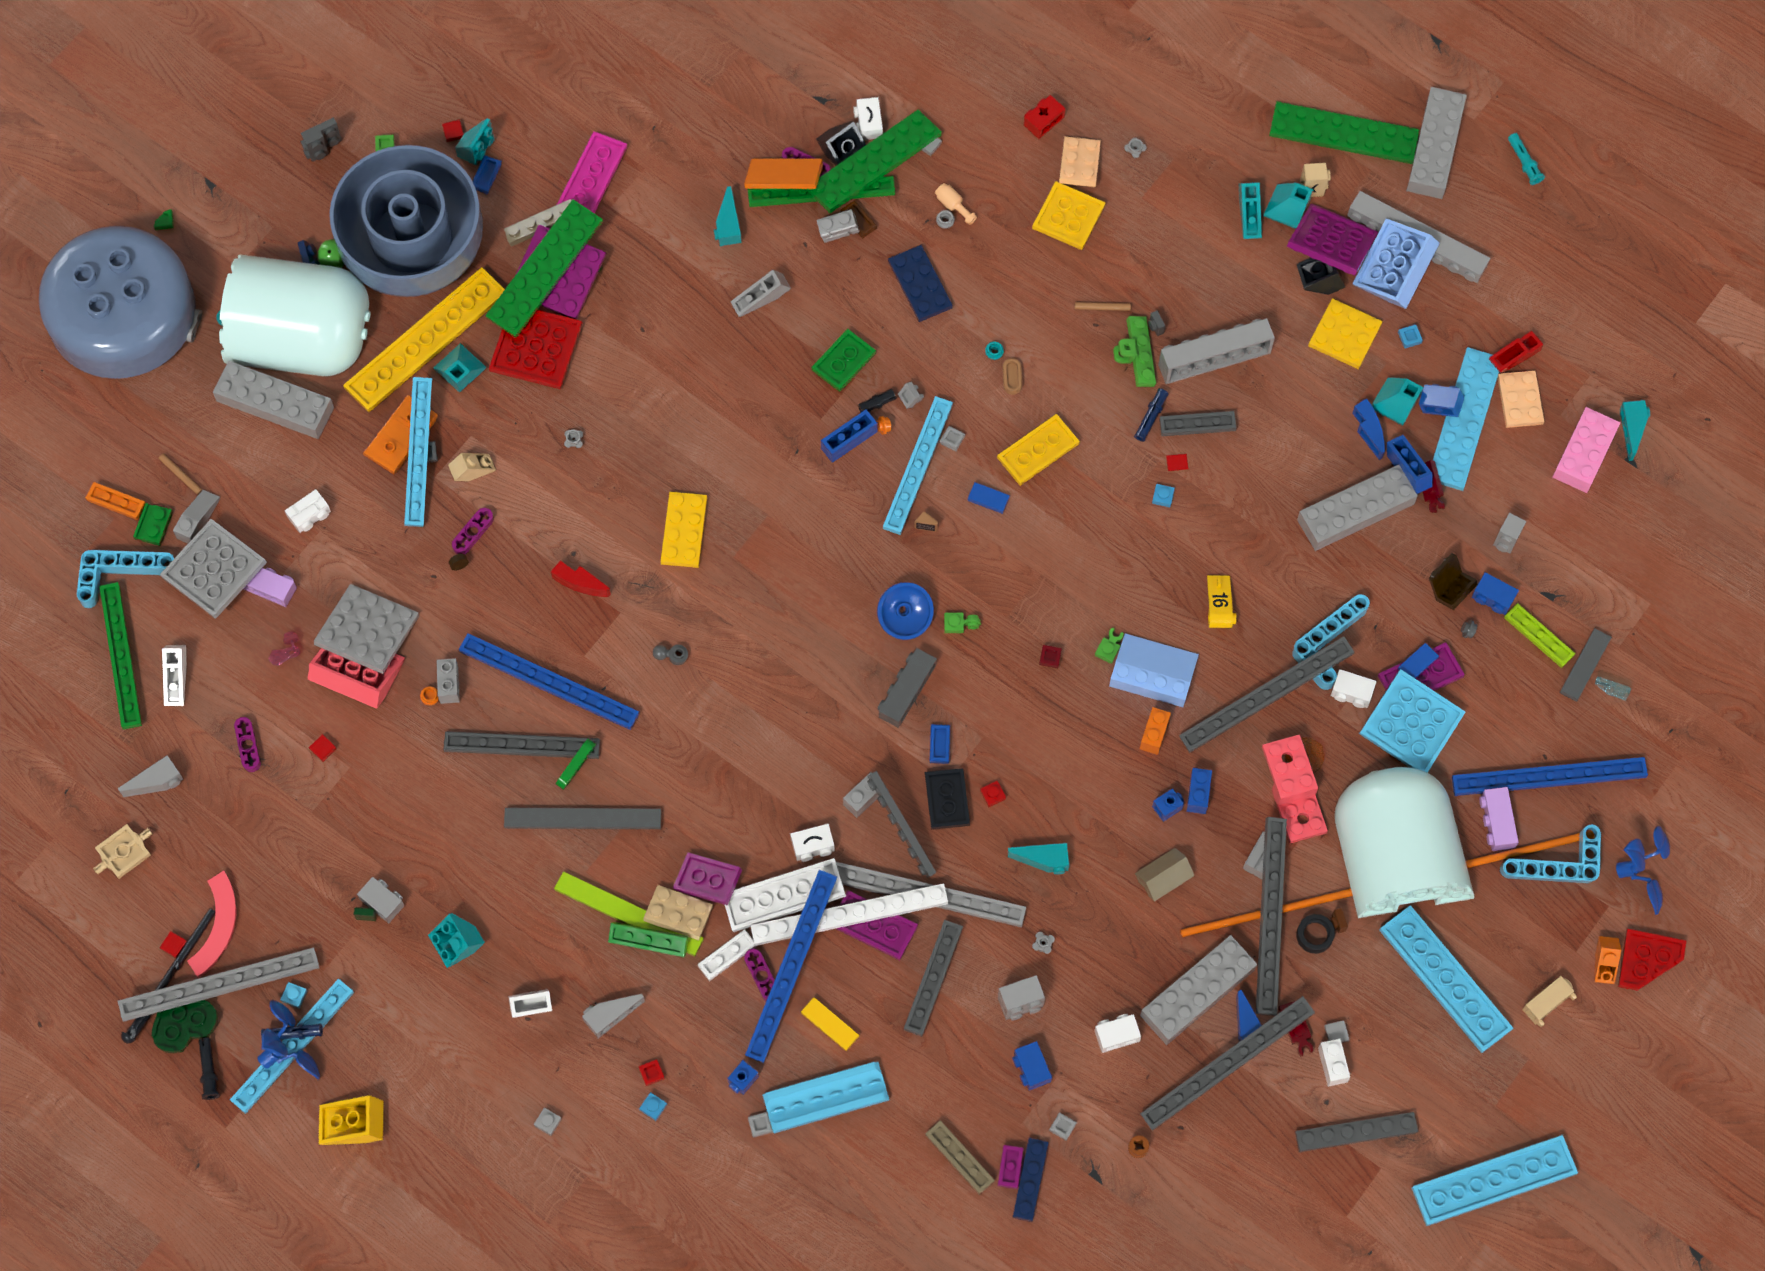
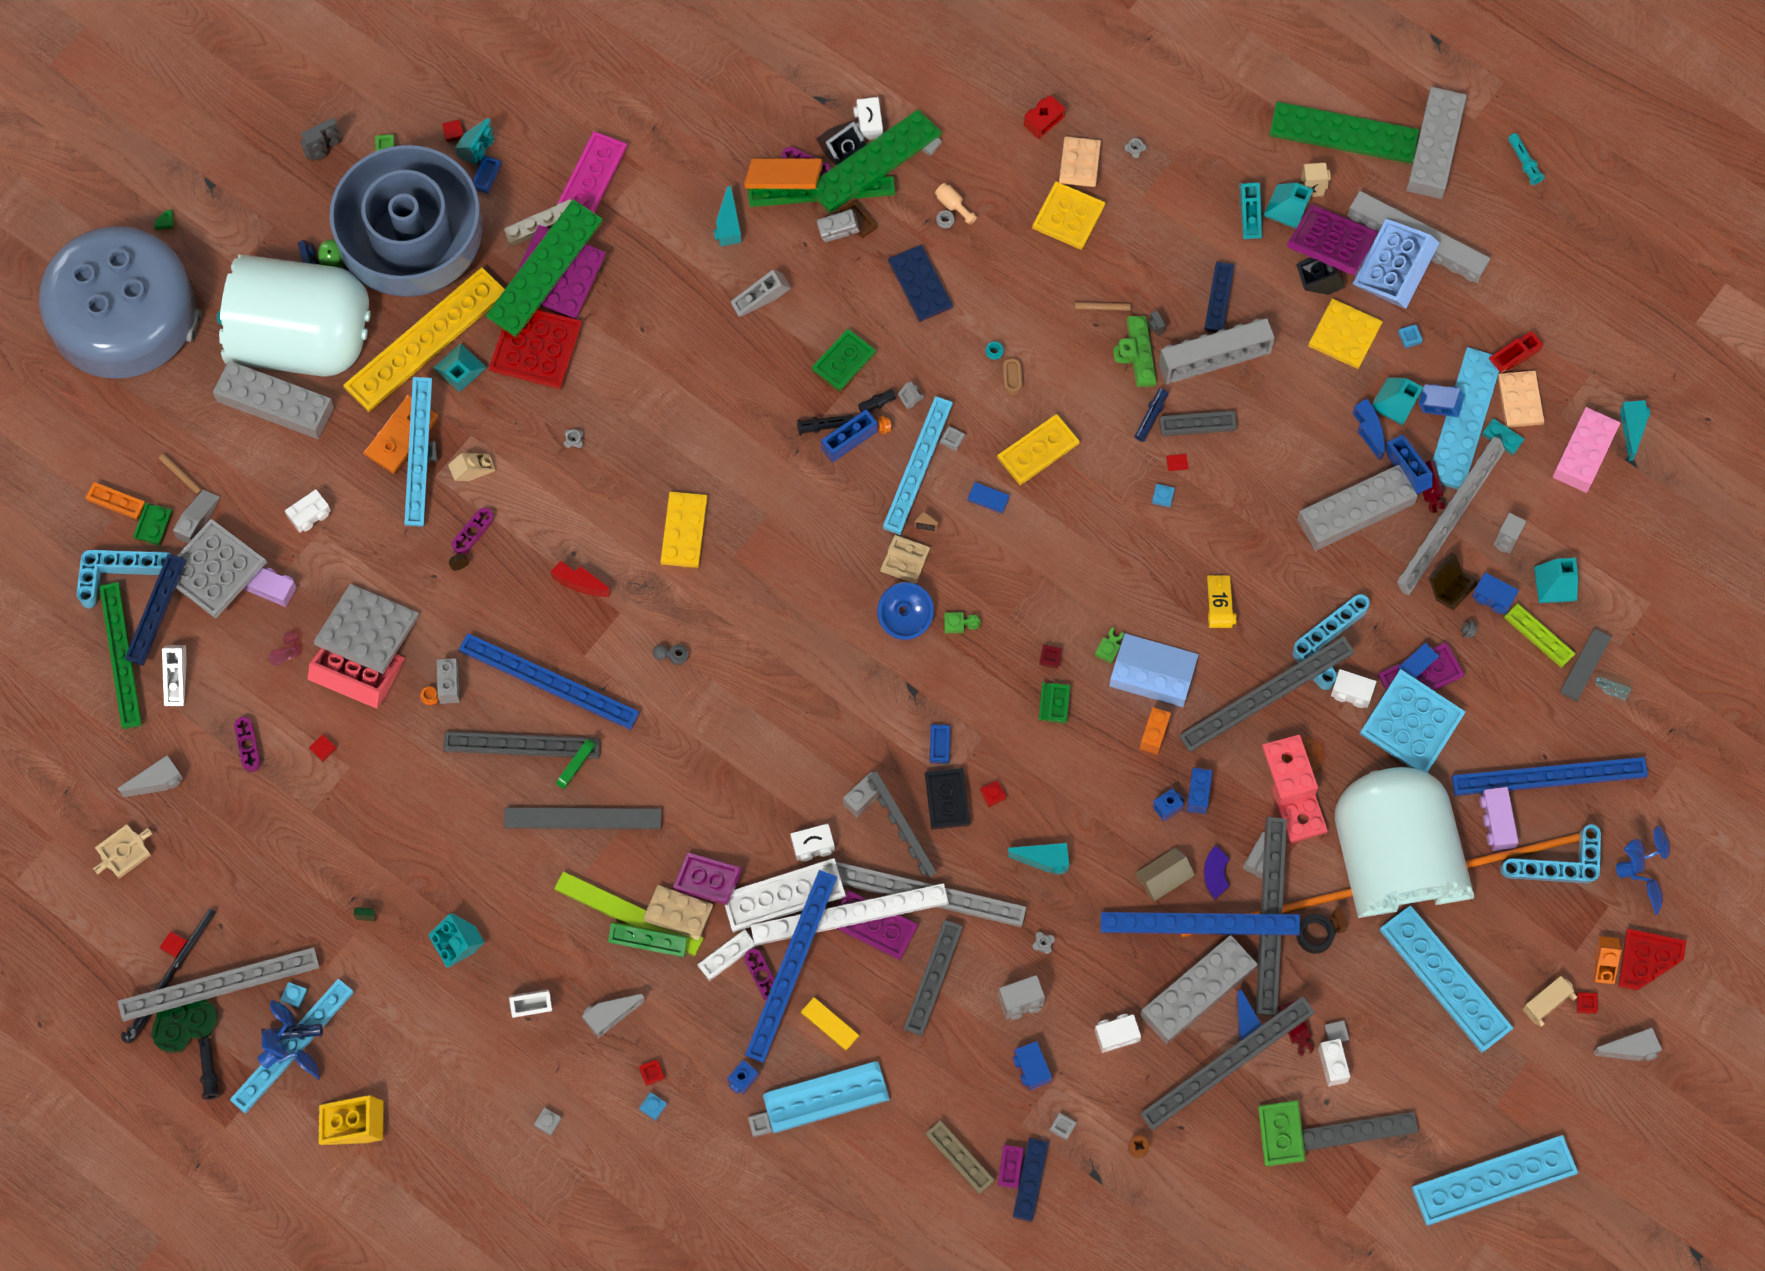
(155, 609): none -> dark blue tile
(223, 926): coral tile -> none
(383, 901): light grey brick -> none
(815, 424): none -> black pin
(905, 559): none -> tan slope
(907, 688): dark grey brick -> none
(1054, 703): none -> green plate
(1200, 923): none -> blue plate
(1214, 873): none -> dark purple tile
(1219, 297): none -> dark blue plate
(1282, 1133): none -> bright green tile
(1451, 516): none -> light grey plate
(1509, 439): none -> teal plate
(1557, 581): none -> teal slope
(1587, 1003): none -> red tile
(1633, 1047): none -> light grey slope

